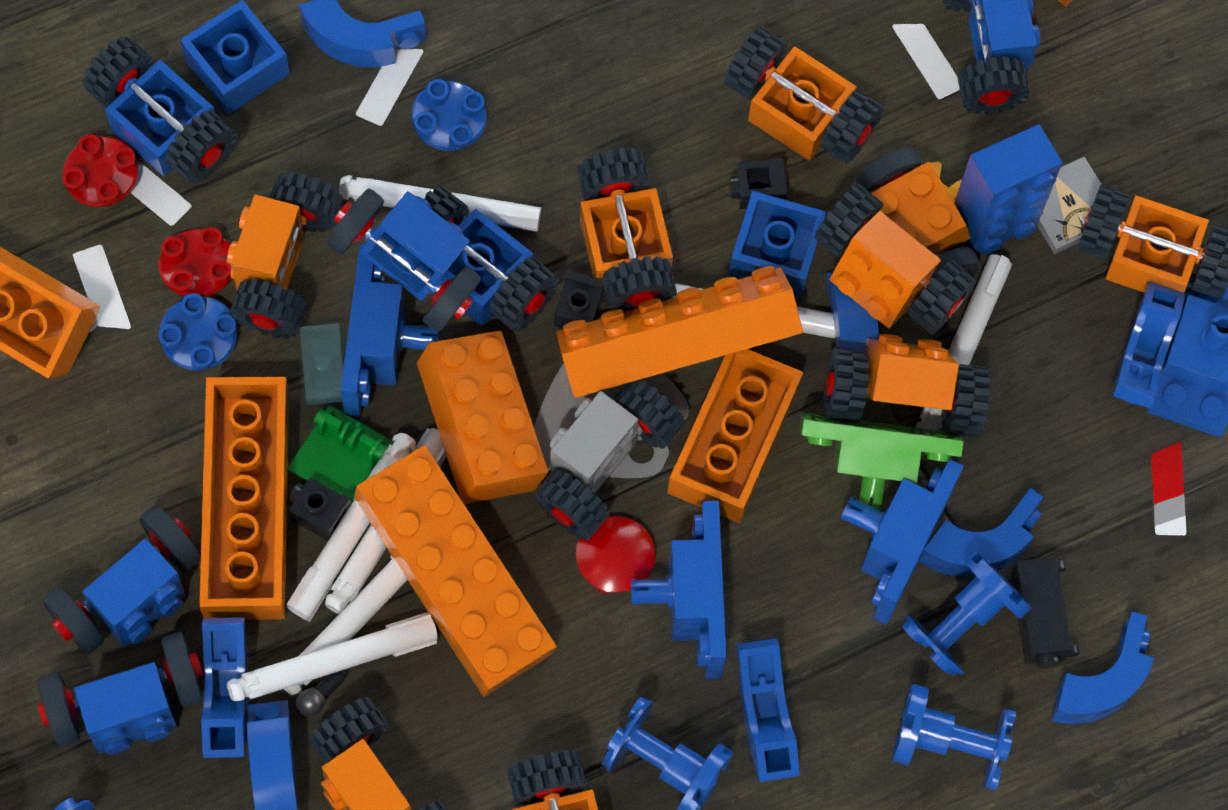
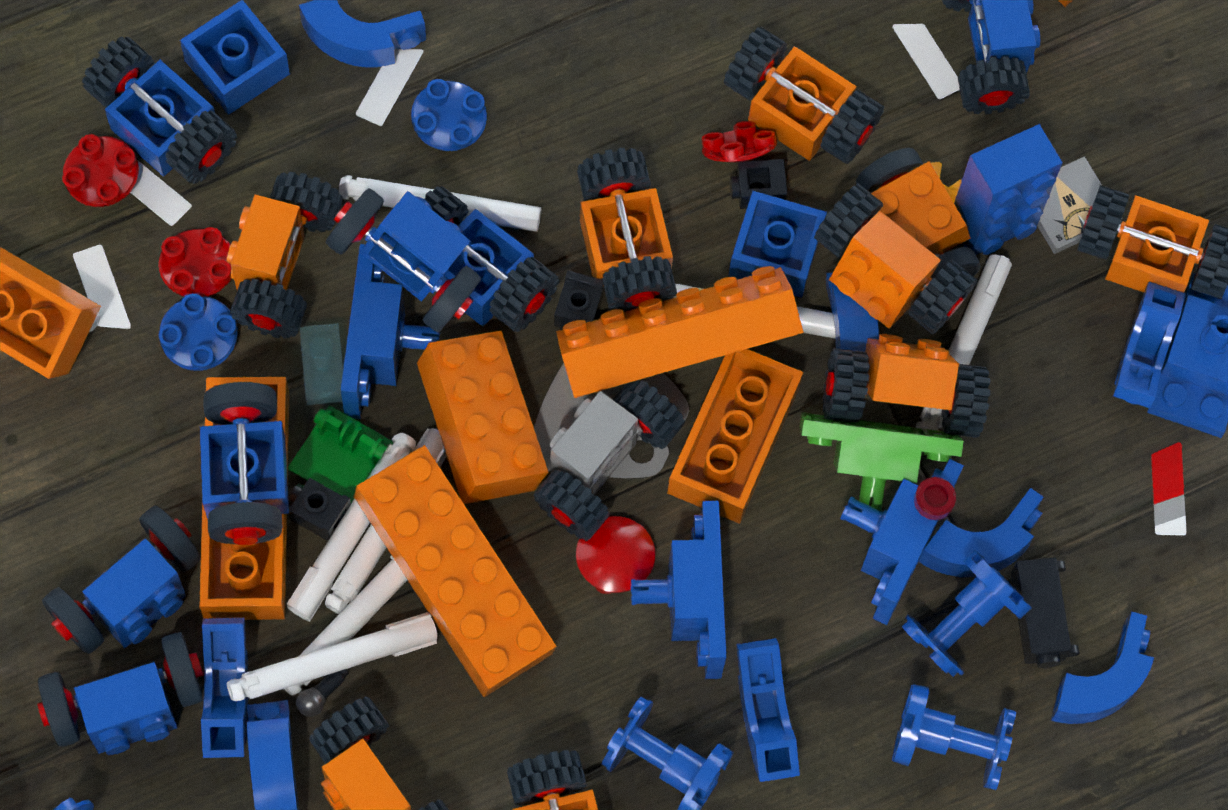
(243, 464): none -> brick
(738, 145): none -> red dish
(935, 498): none -> dark red tile

